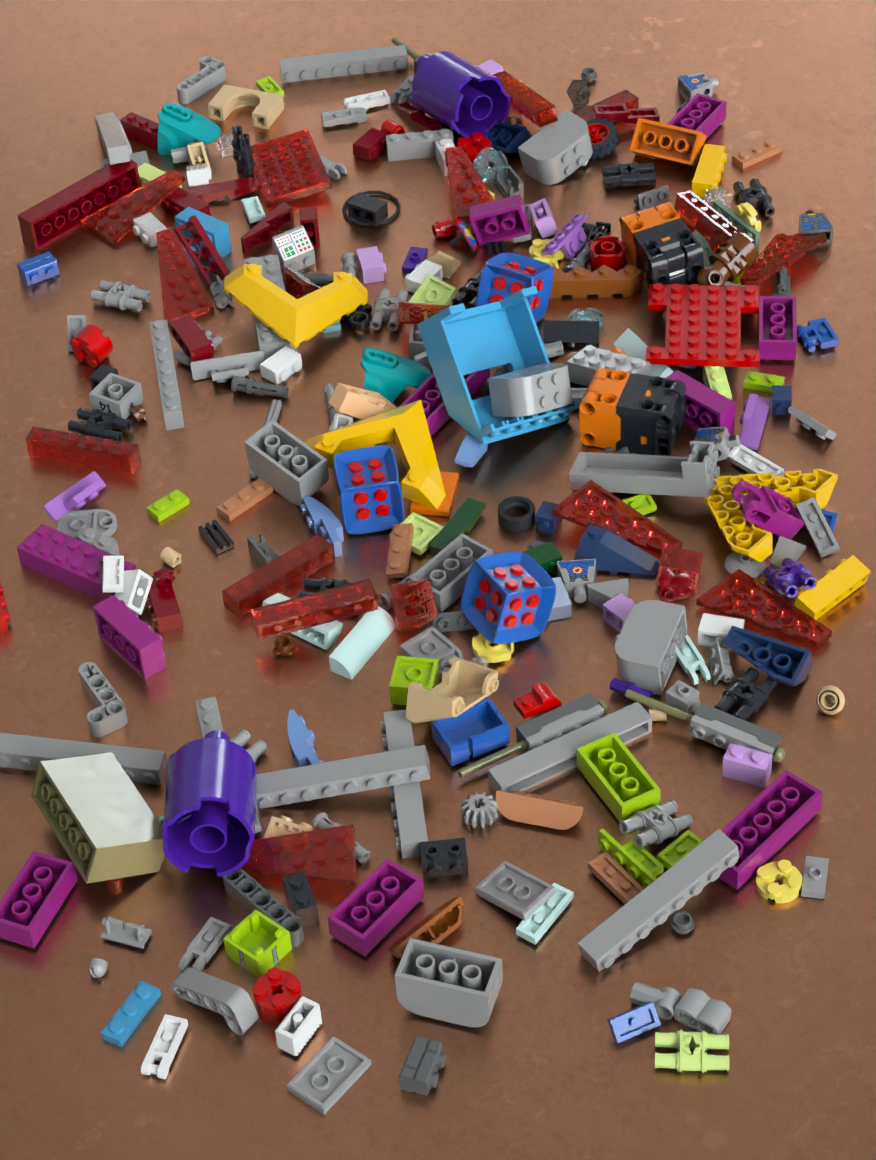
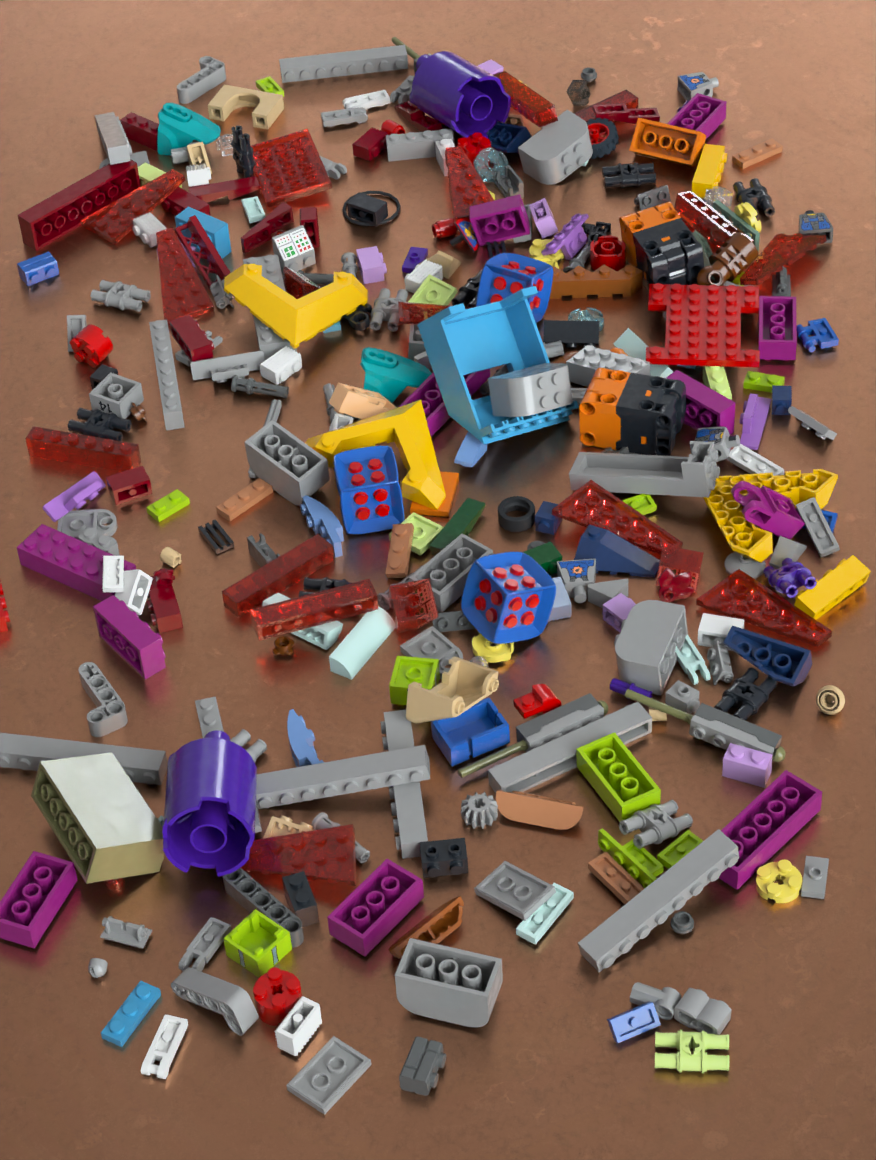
(129, 485): none -> dark red brick

